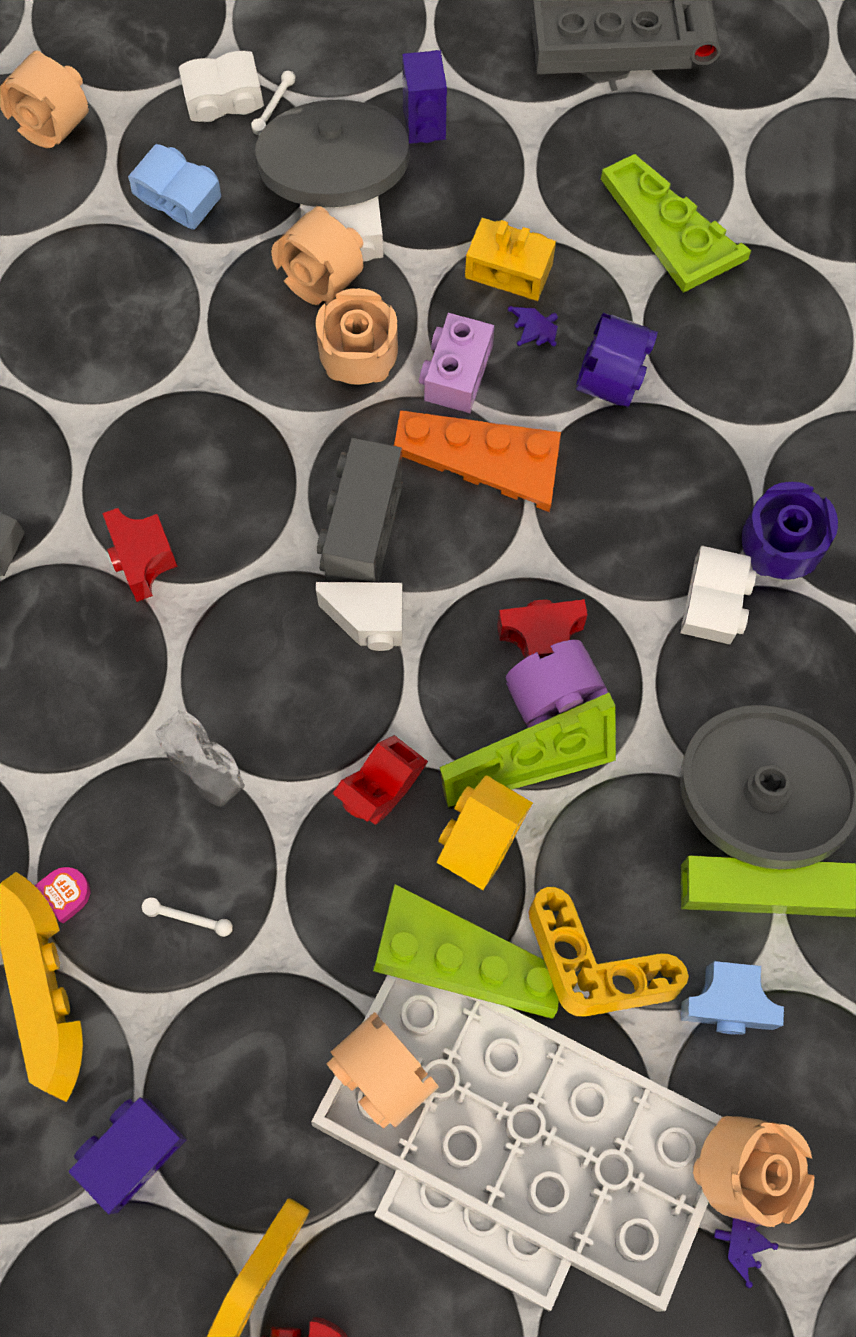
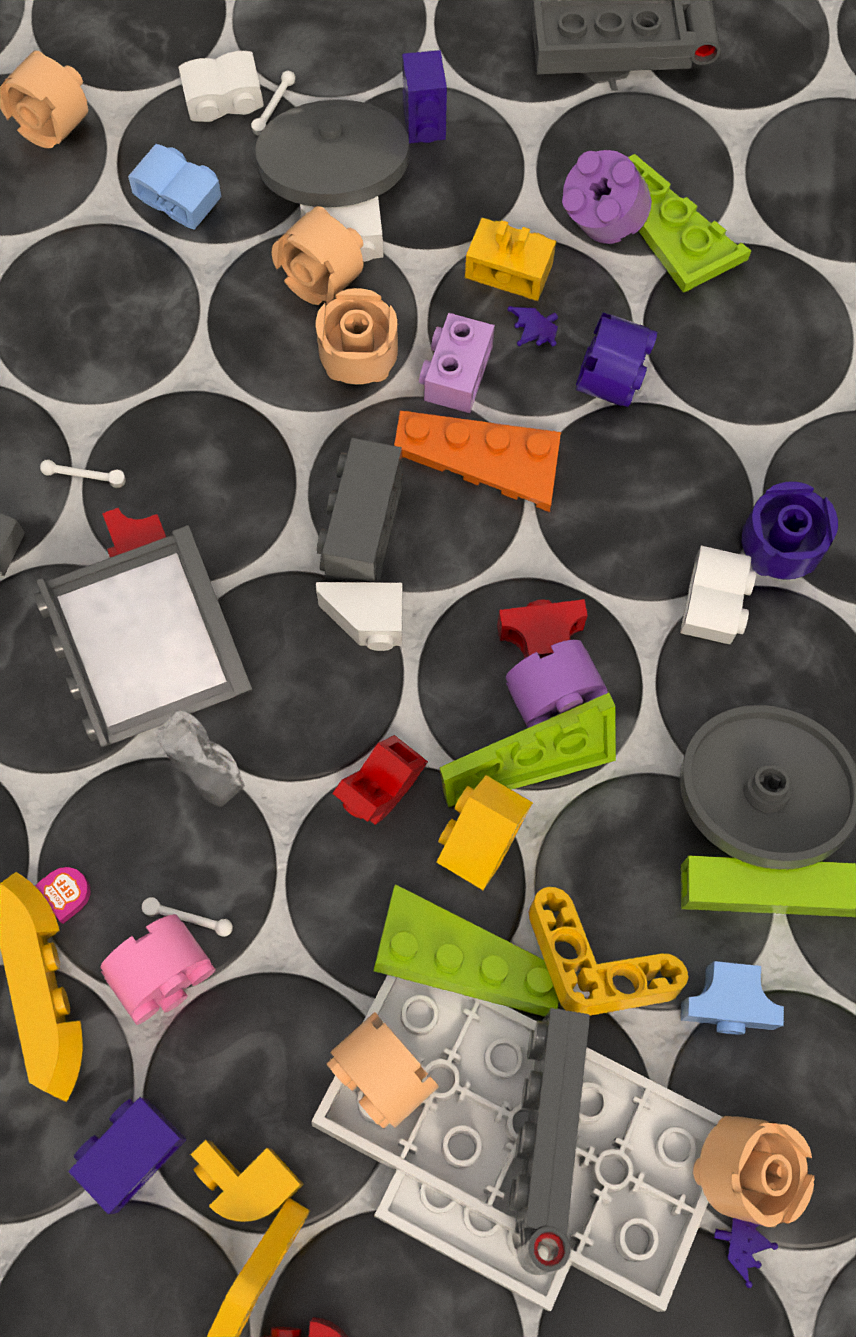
(115, 477): none -> white hinge
(142, 638): none -> flat silver panel
(156, 968): none -> bright pink brick
(249, 1194): none -> yellow brick
(549, 1139): none -> dark grey hinge
(606, 196): none -> medium lavender brick

